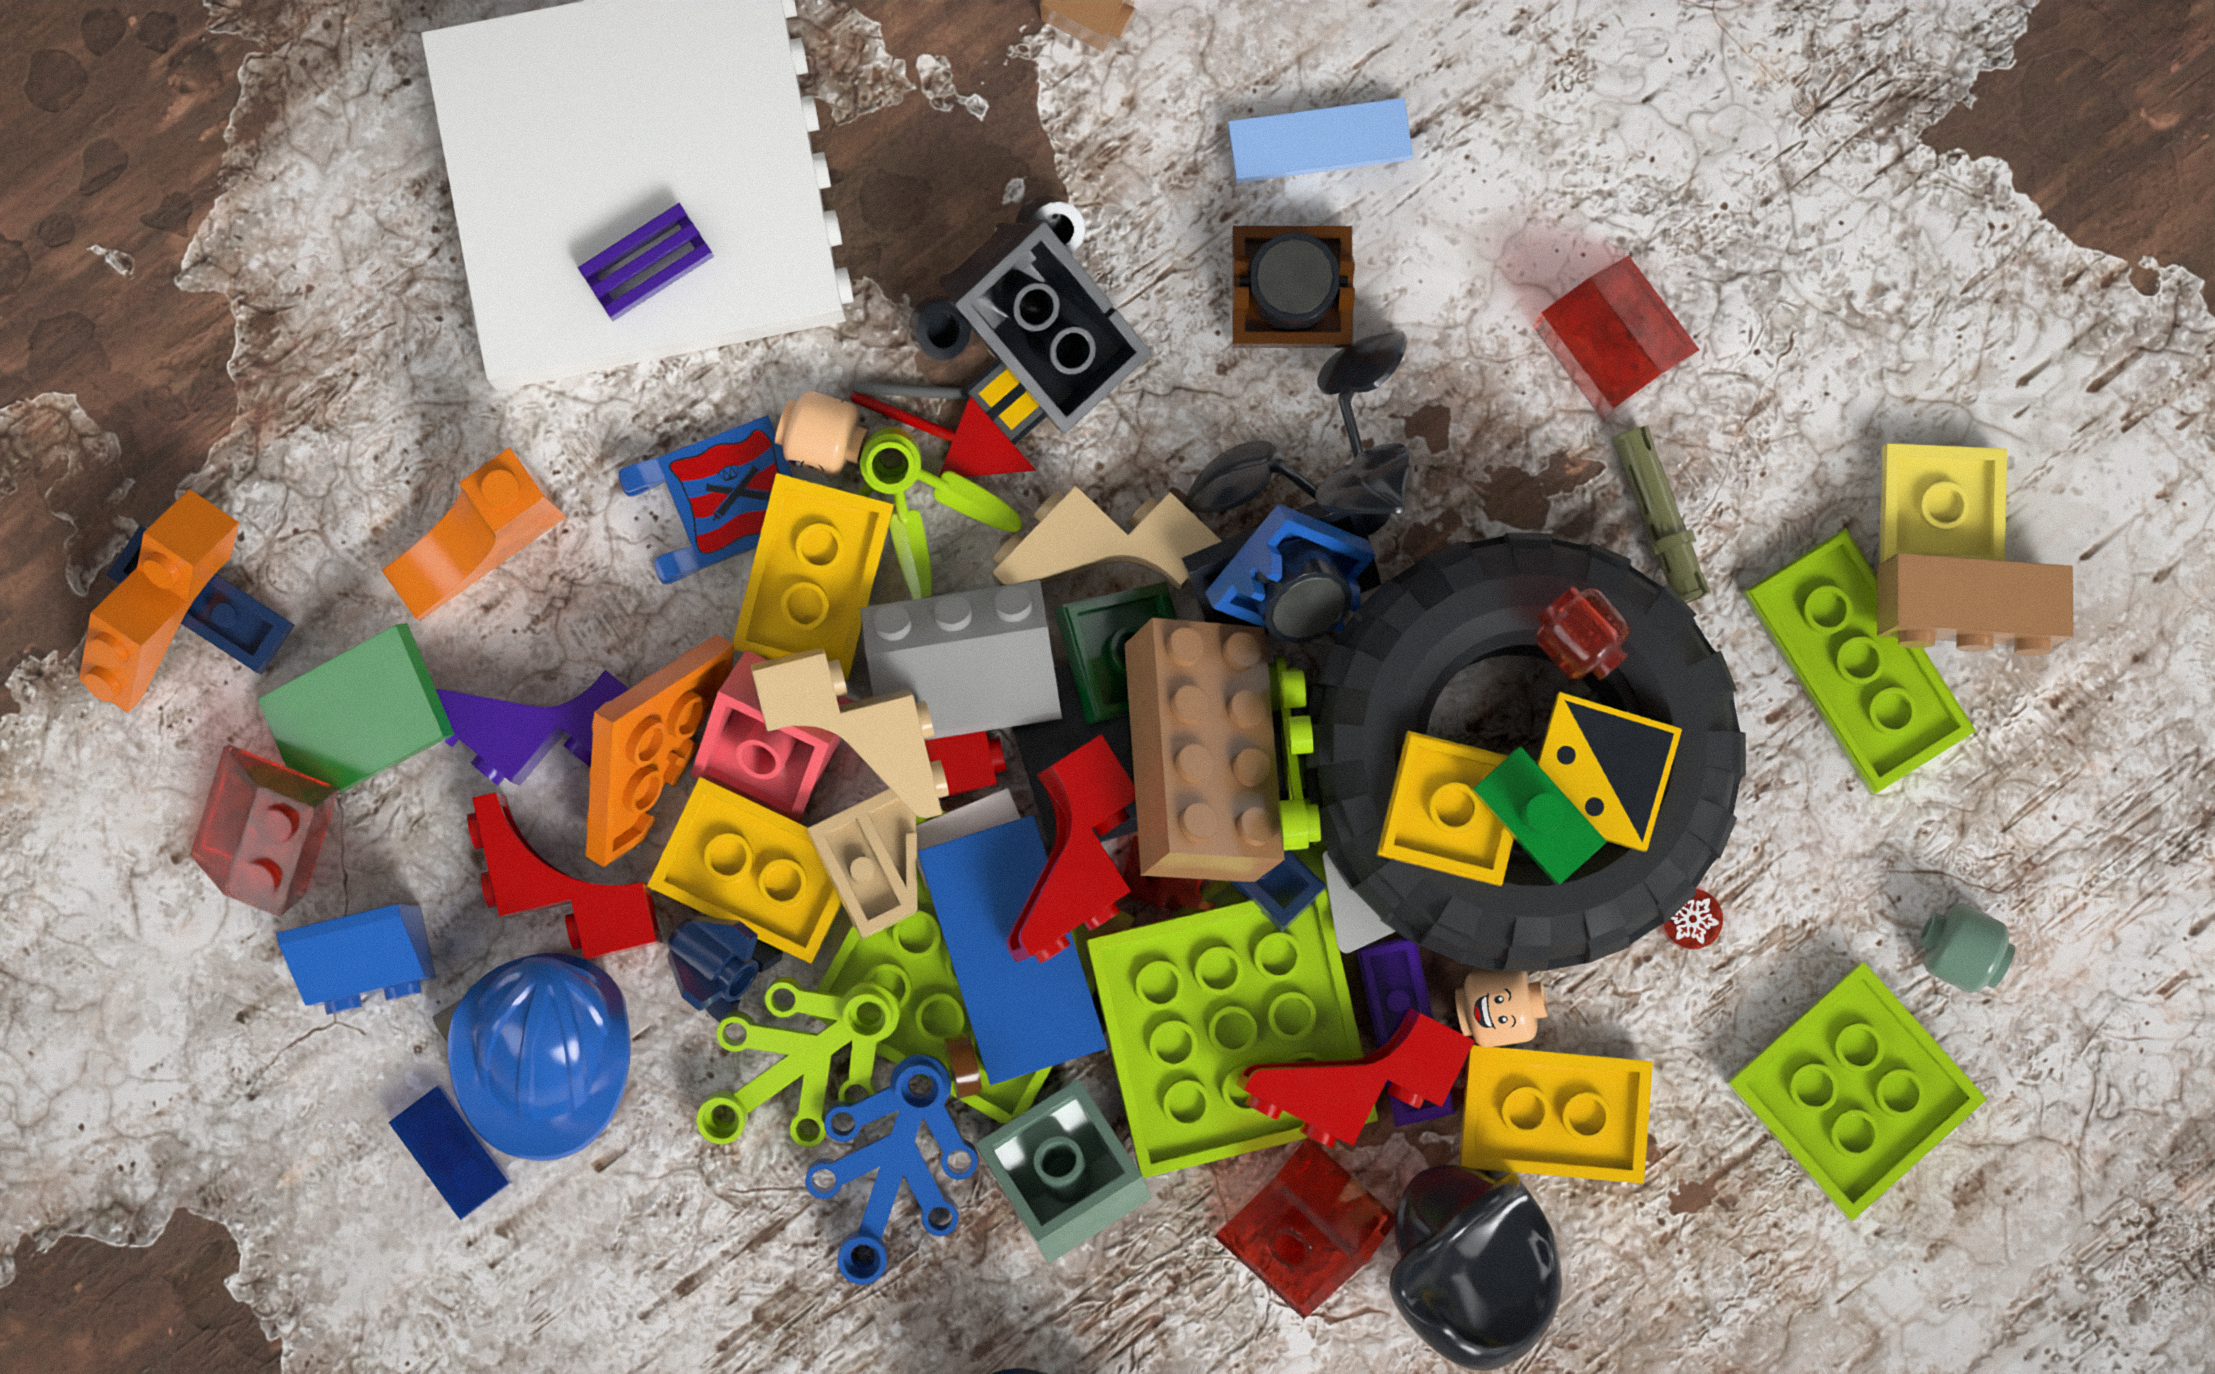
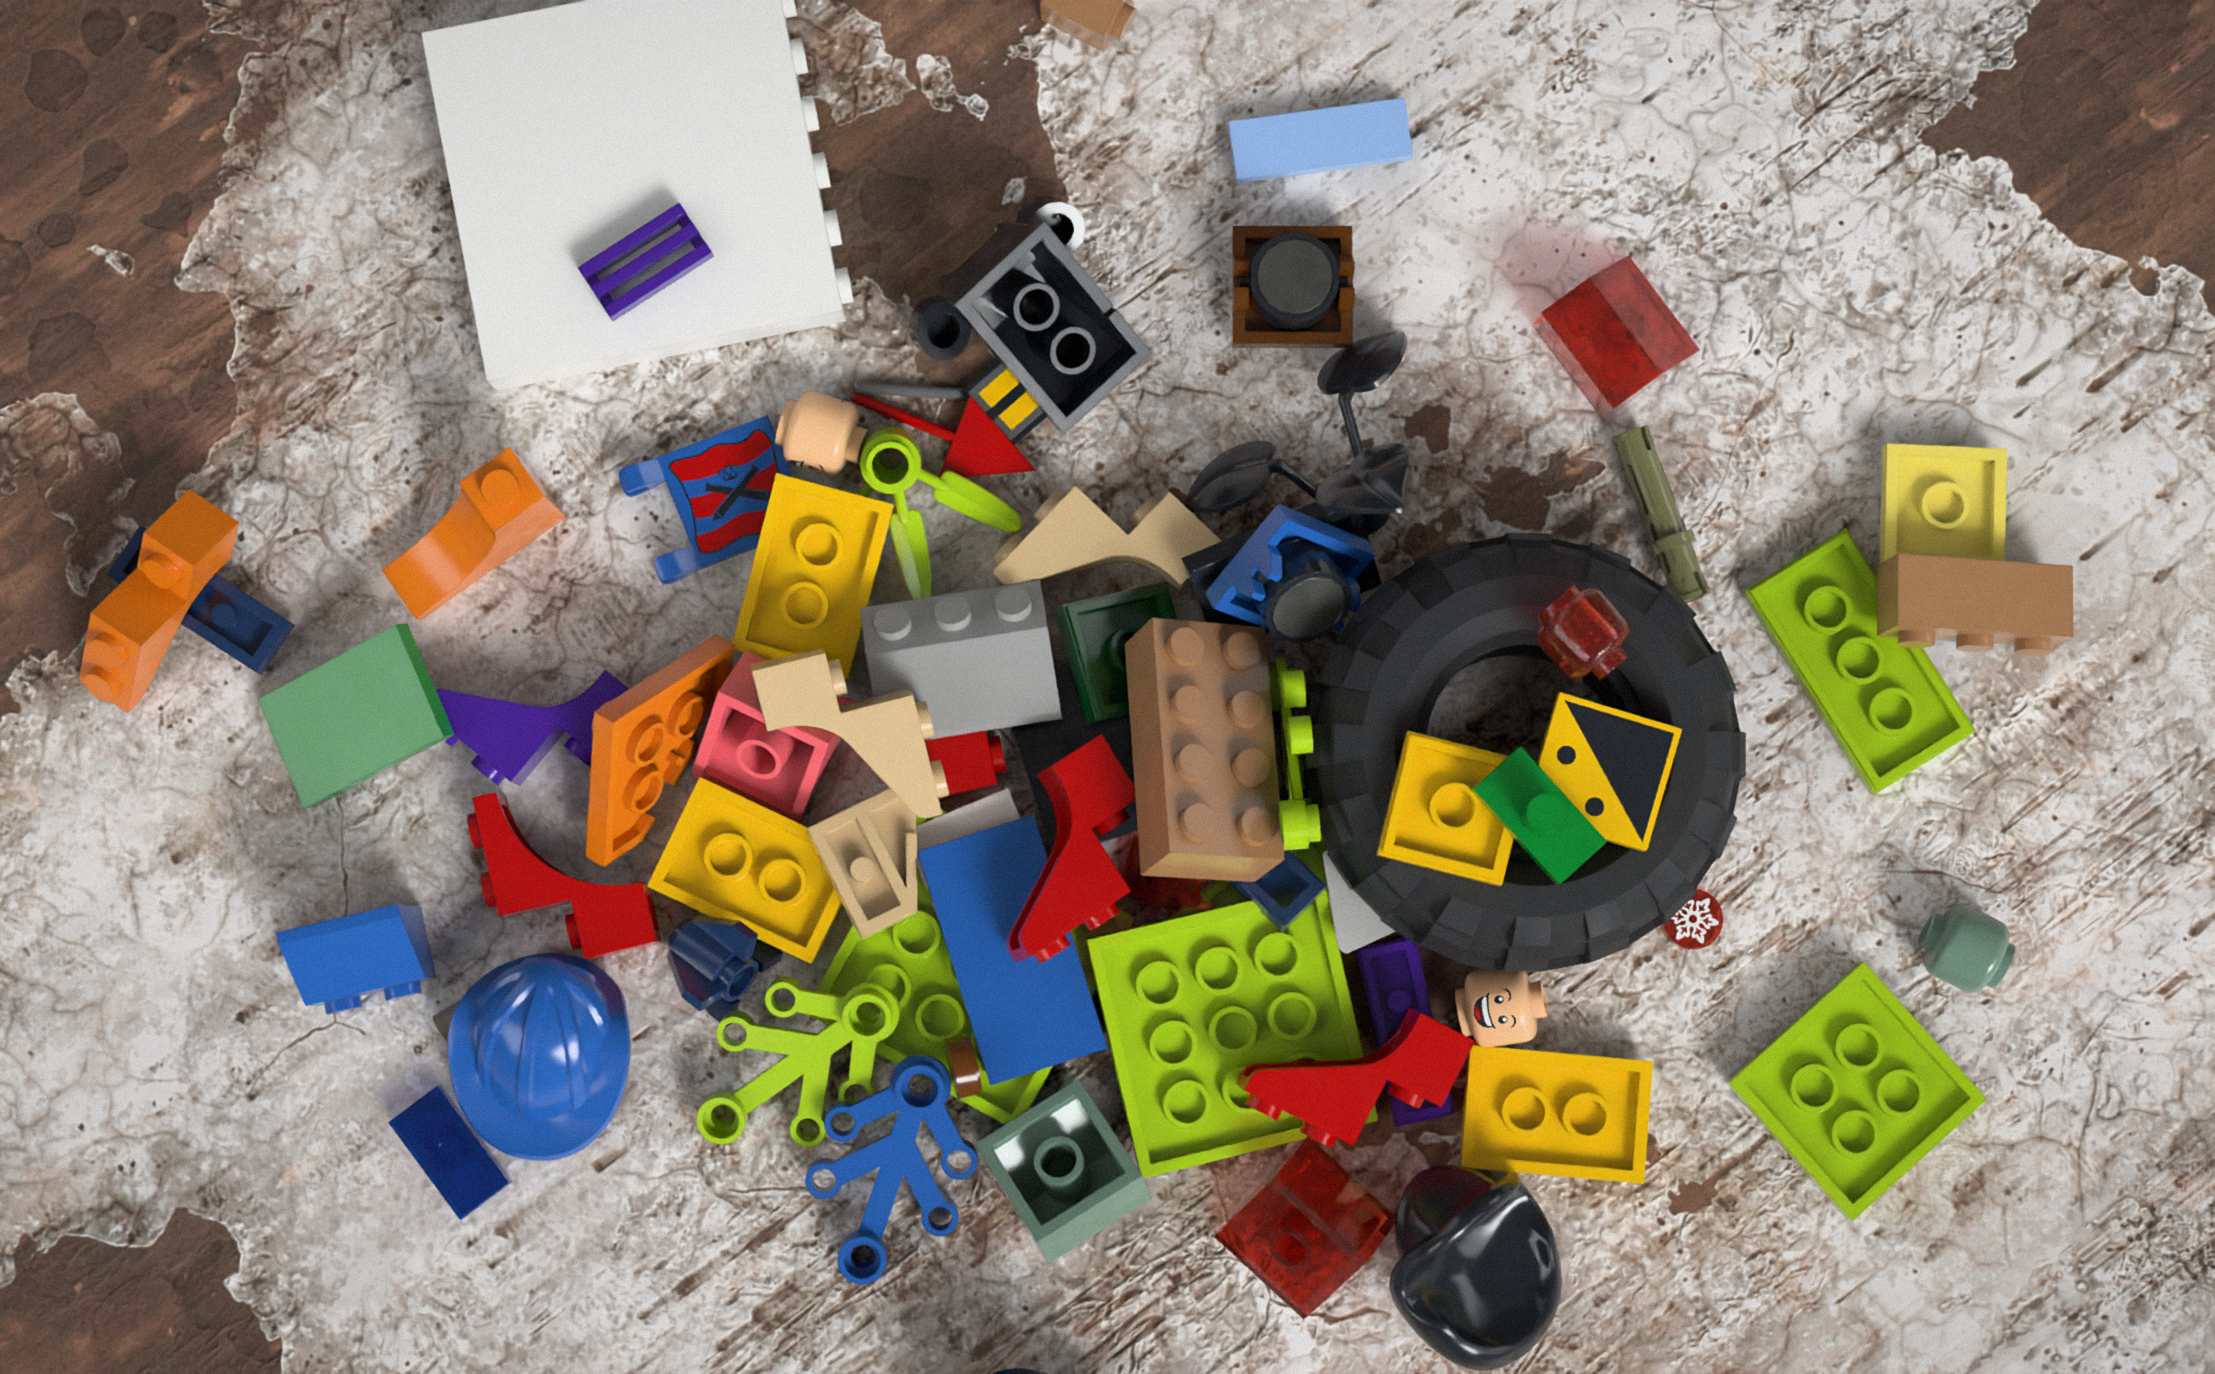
(262, 830): clear red slope -> none

